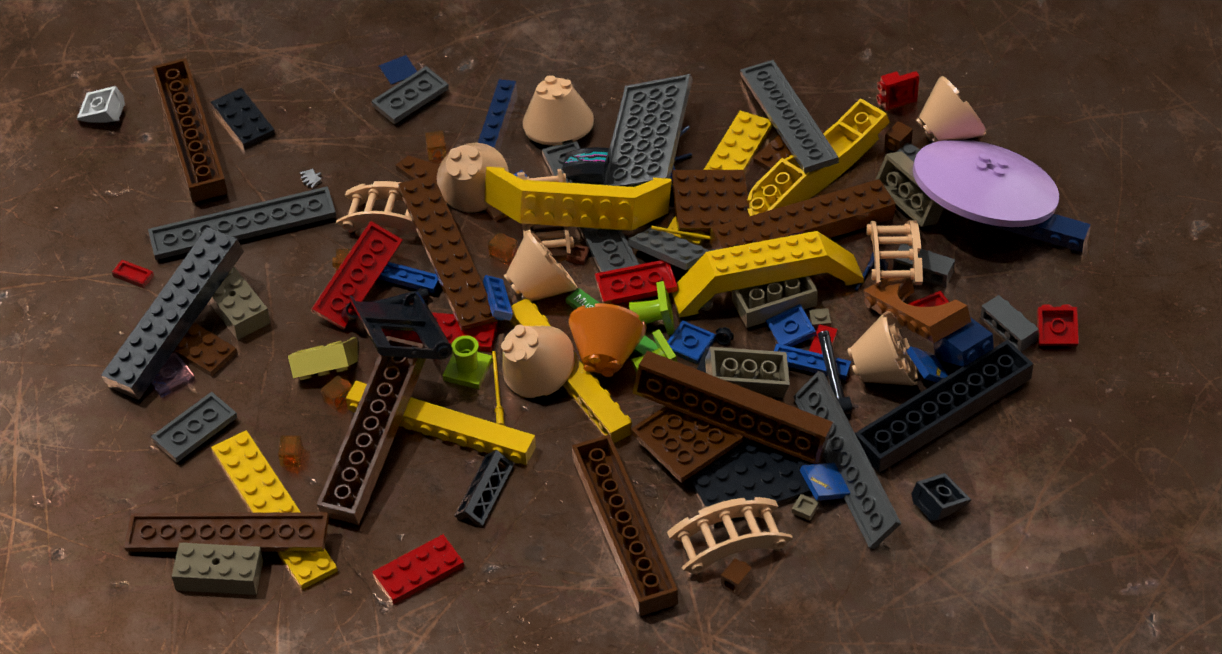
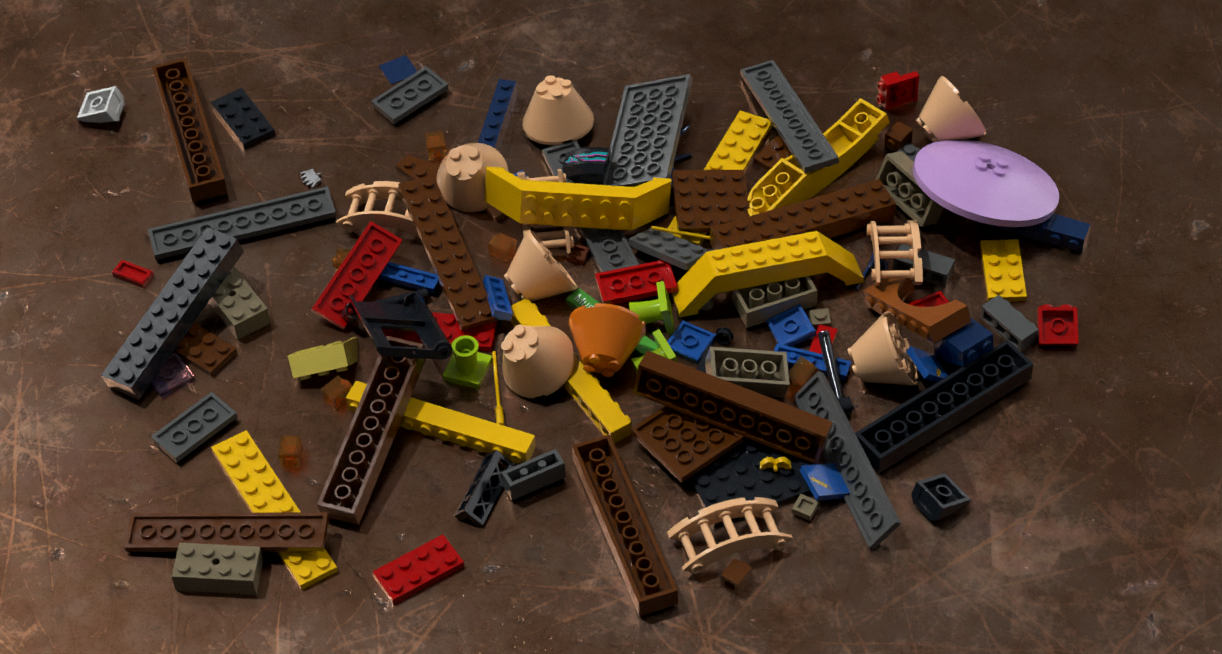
(533, 474): none -> dark grey brick
(770, 462): none -> yellow piece
(802, 372): none -> clear orange brick
(1003, 270): none -> yellow plate

